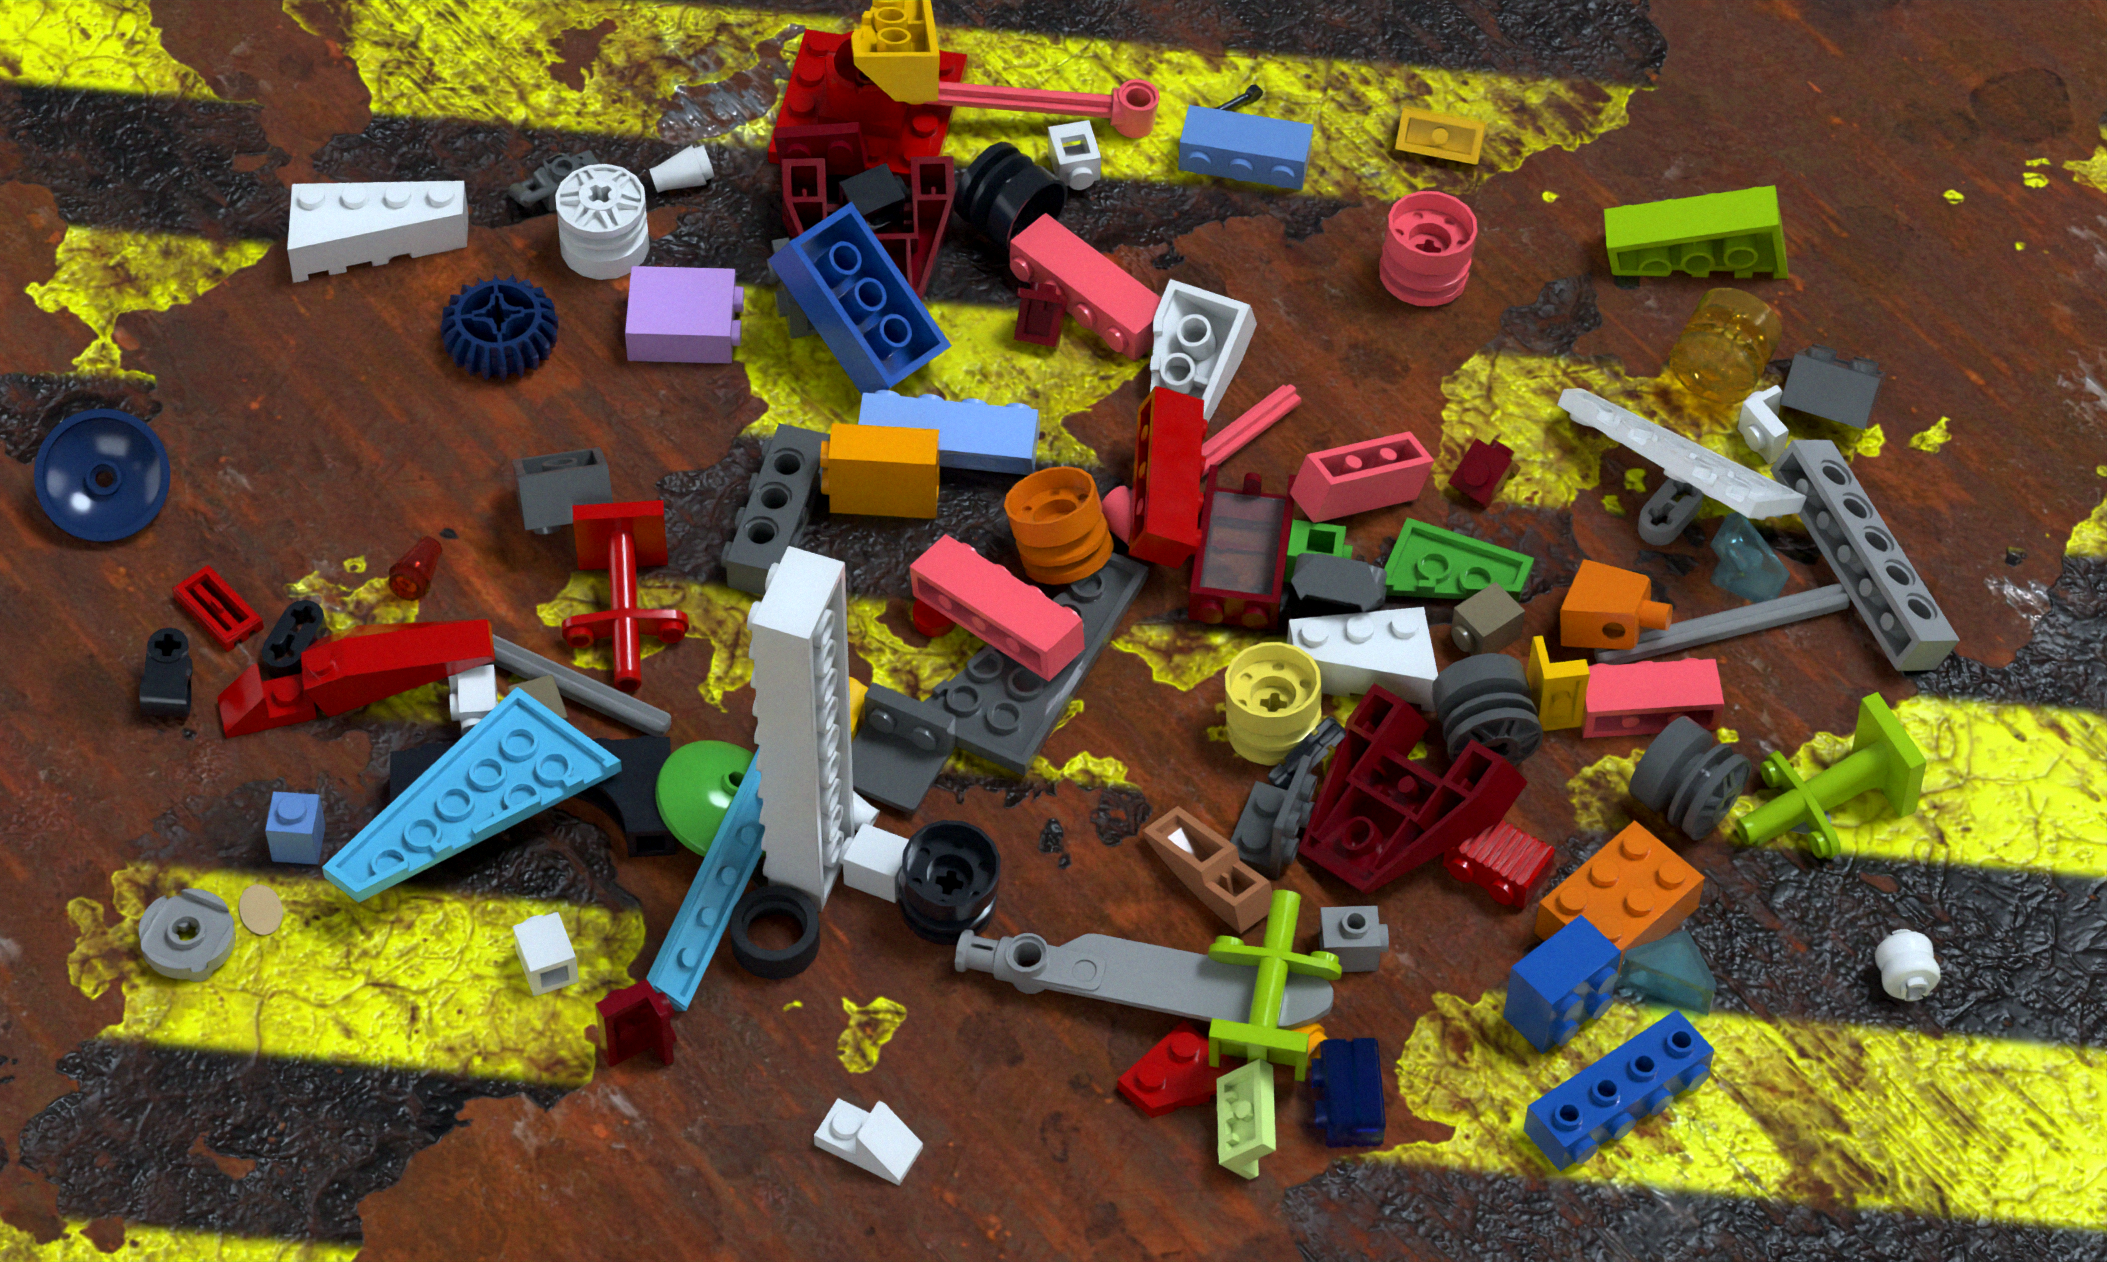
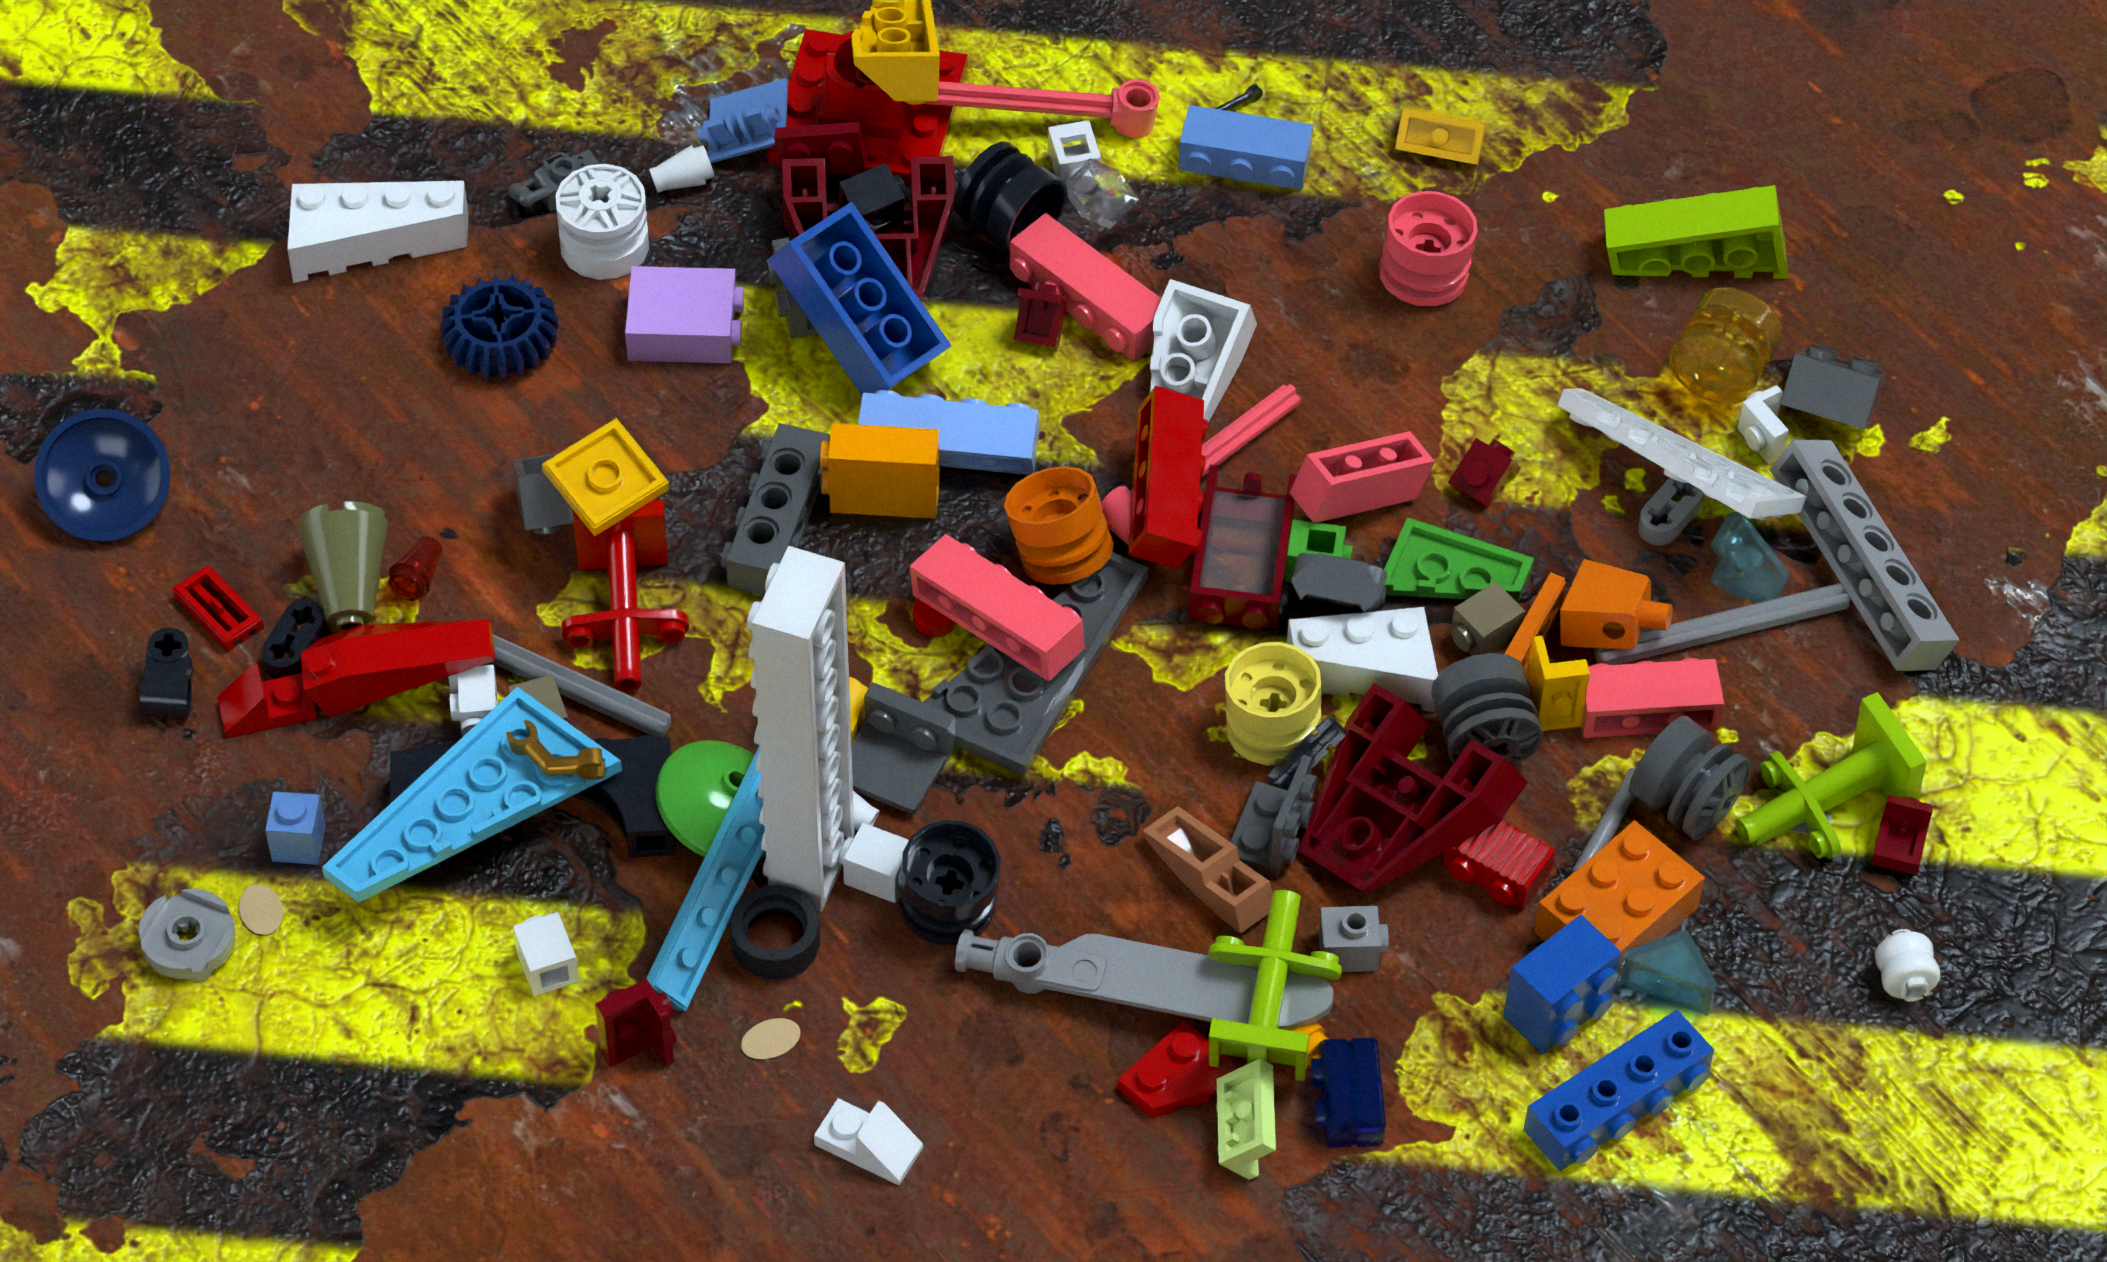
(345, 559): none -> olive cone
(586, 764): none -> pearl gold arm
(605, 477): none -> yellow tile
(745, 120): none -> medium blue hinge
(770, 1038): none -> tan sticker
(1100, 193): none -> clear brick
(1538, 618): none -> orange tile
(1608, 822): none -> light grey bar
(1902, 834): none -> dark red bracket

